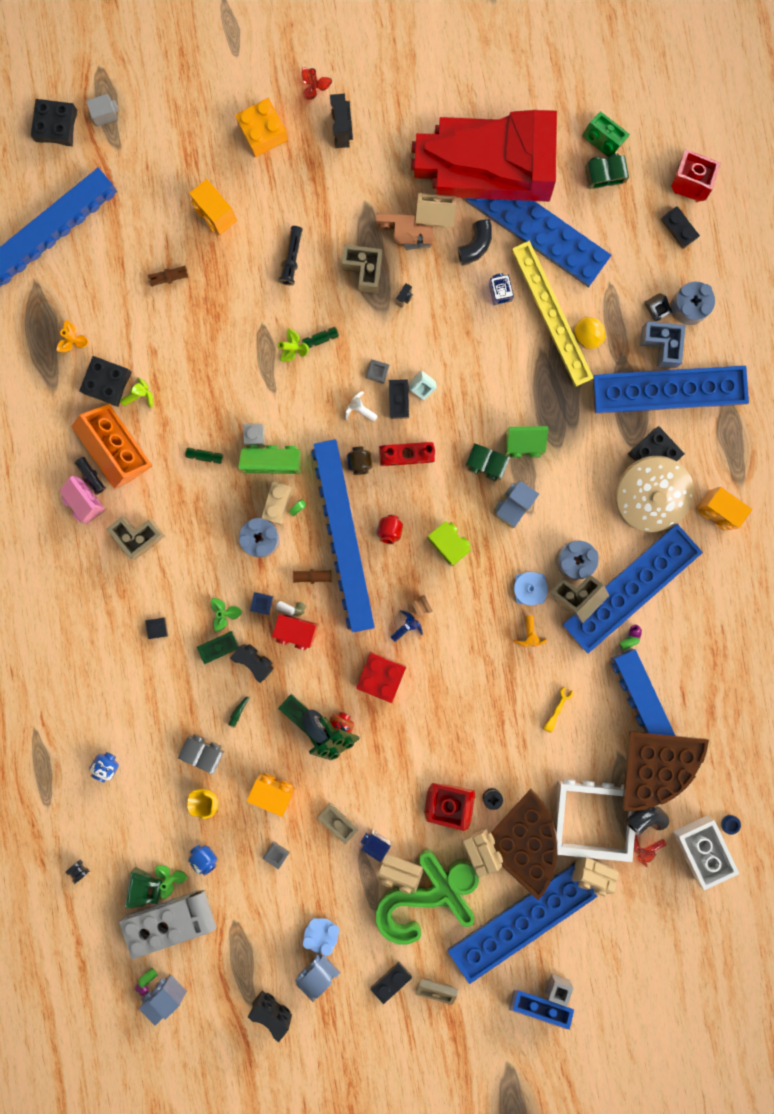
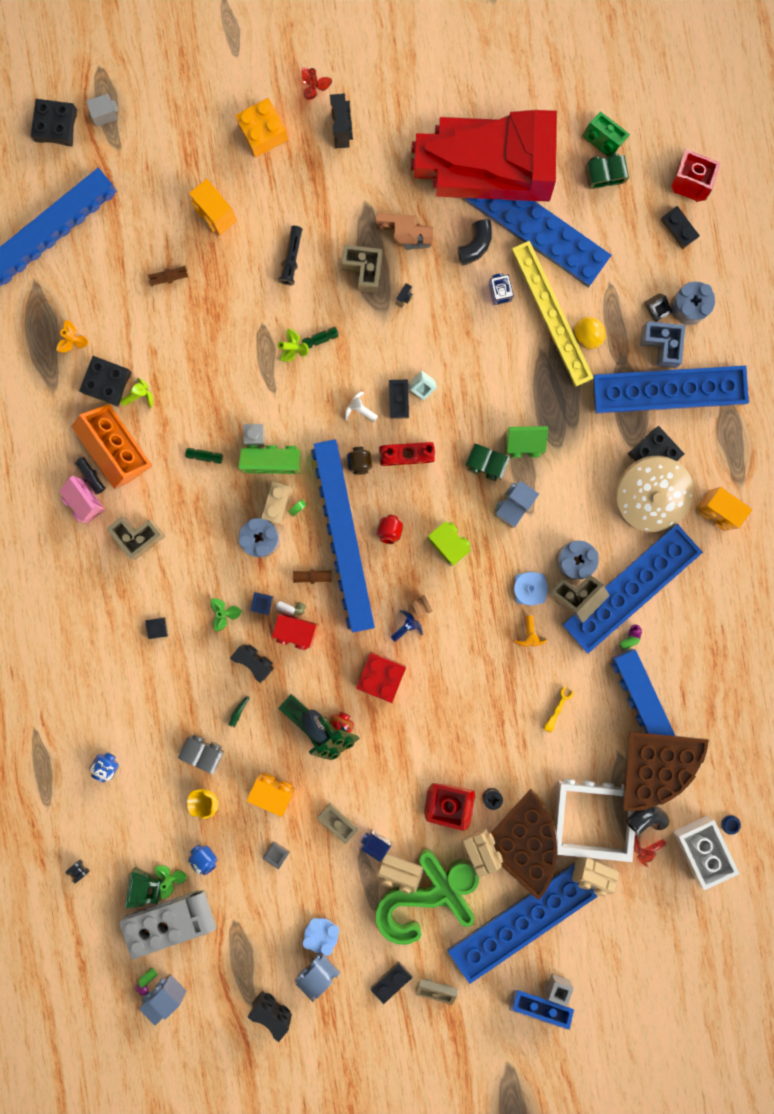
(218, 647): dark green plate -> none
(377, 371): flat silver tile -> none
(435, 210): tan brick -> none

